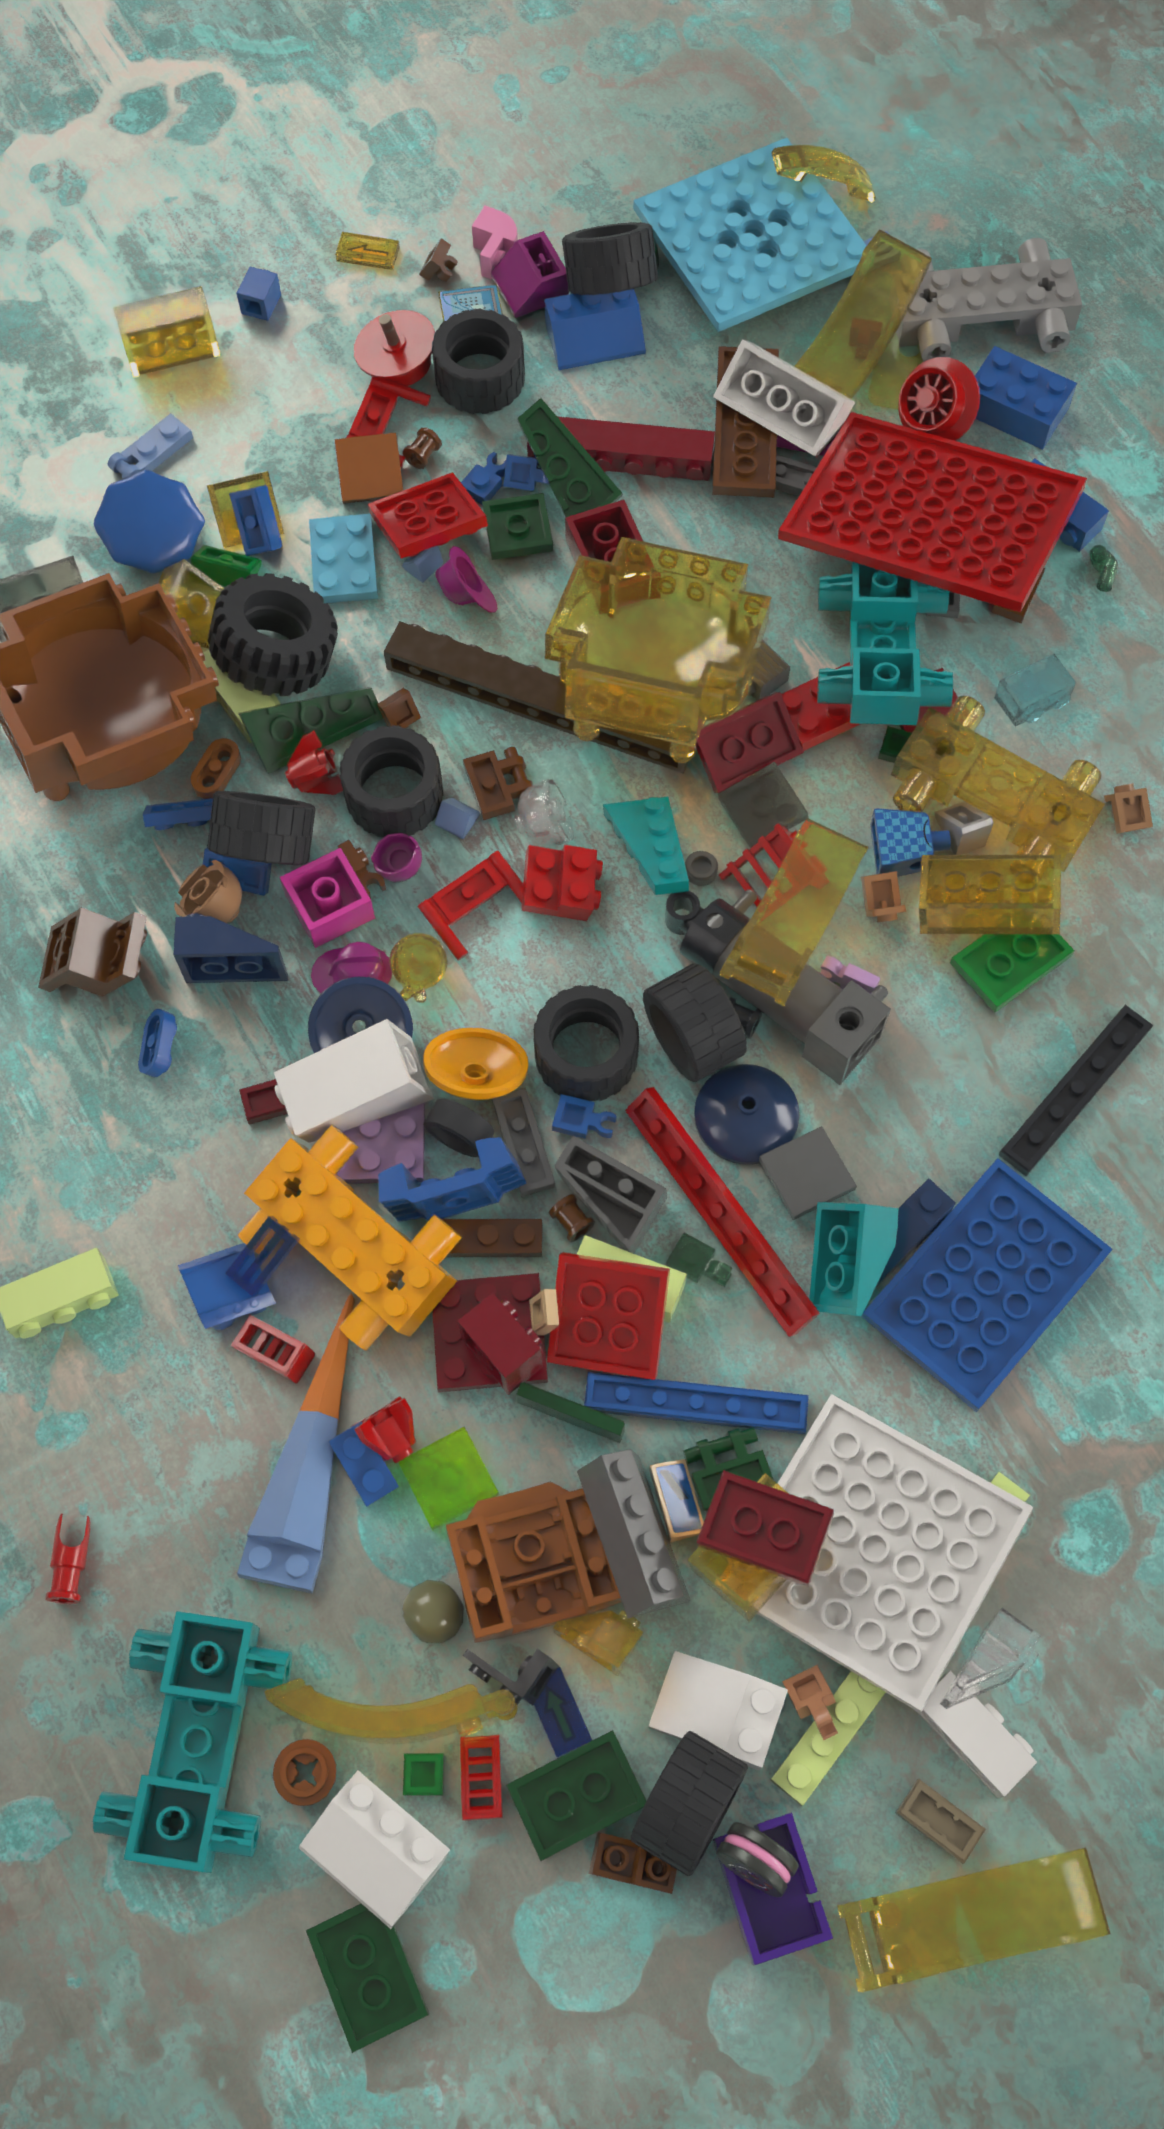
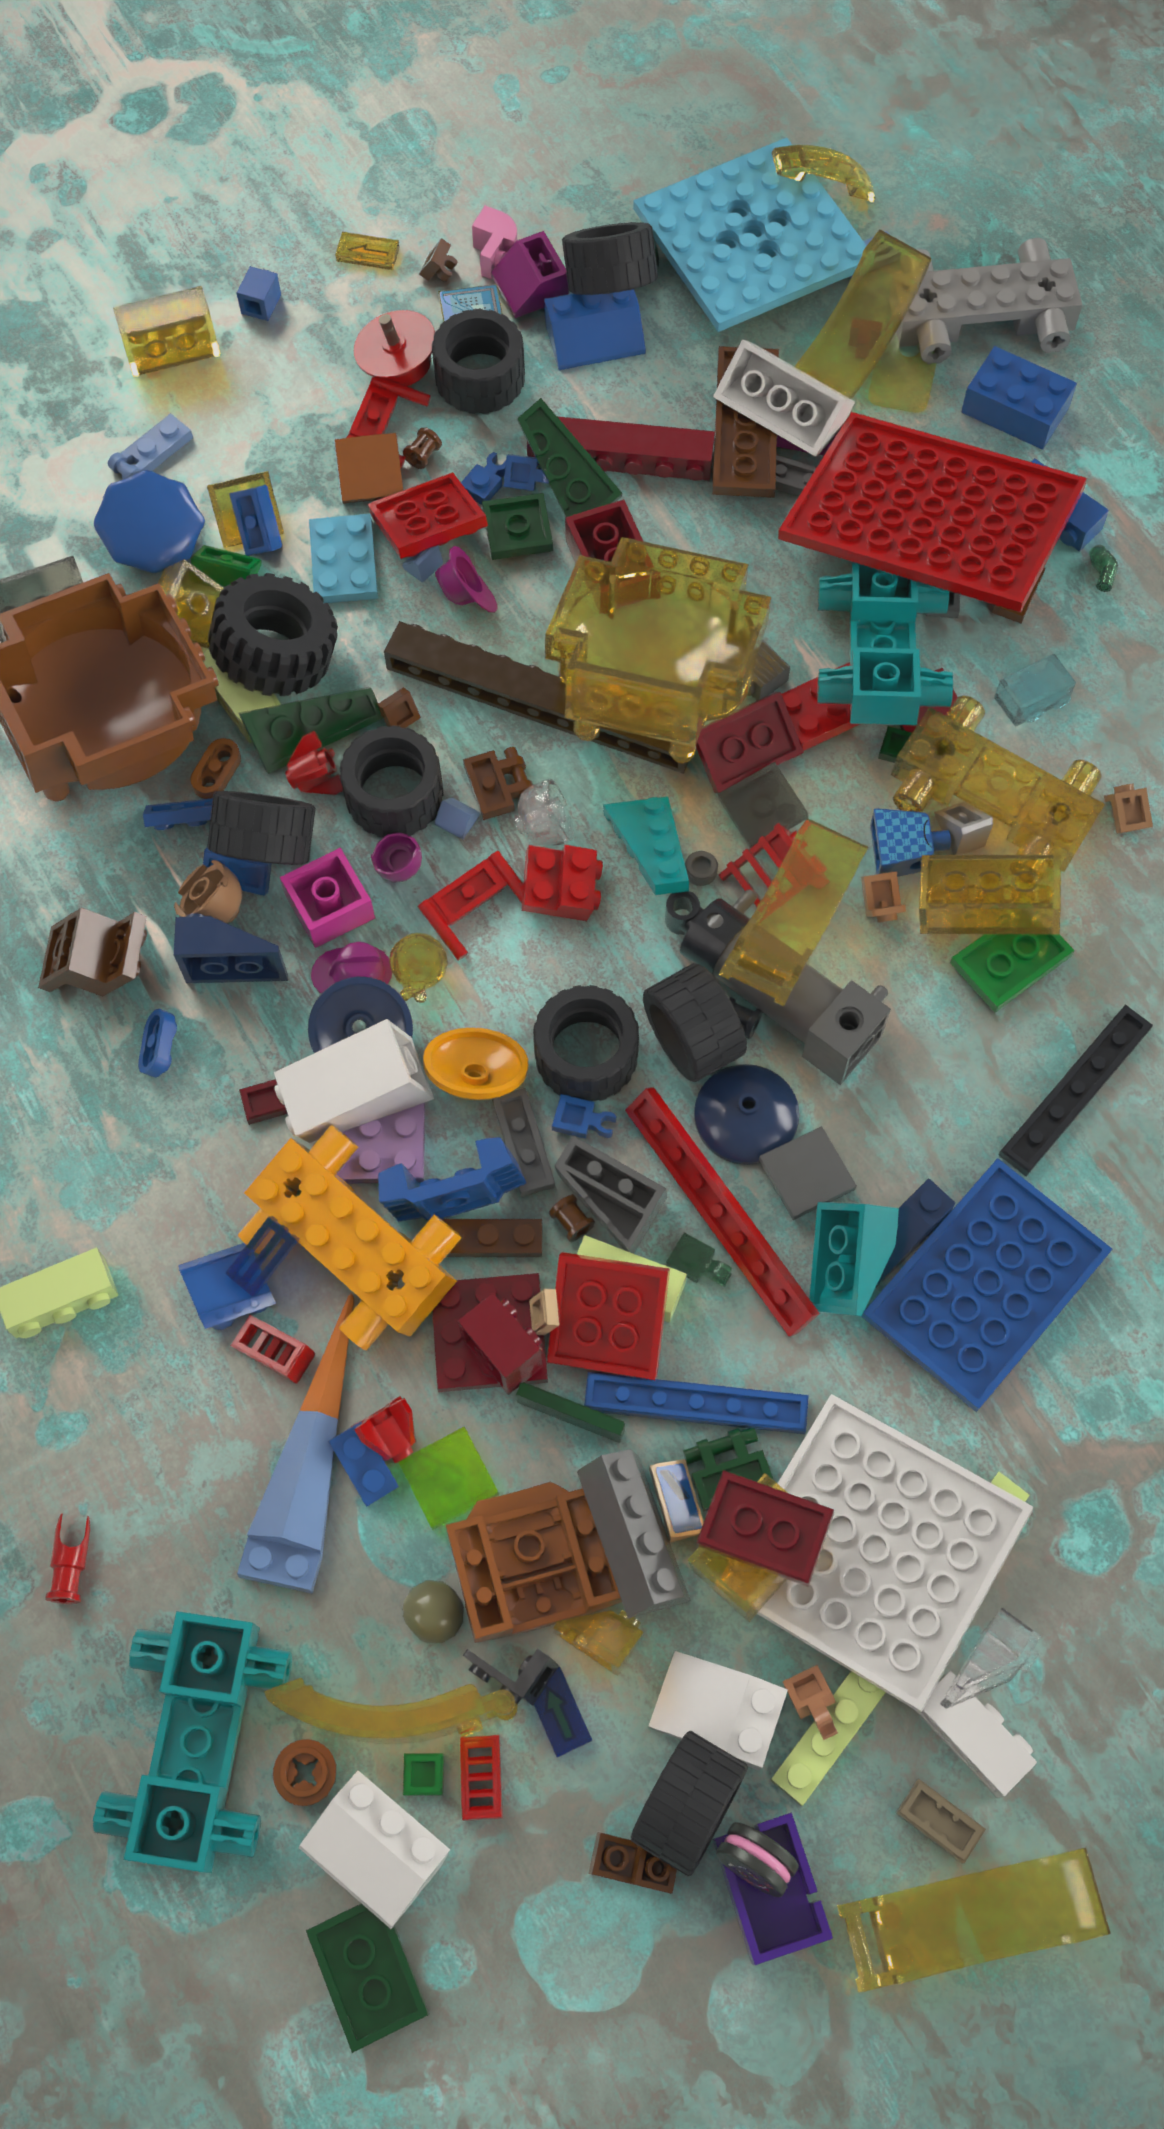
(359, 861): reddish brown plate -> none
(457, 1126): black tyre -> none
(576, 1795): dark green plate -> none
(842, 974): lavender plate -> none
(940, 398): red piece -> none

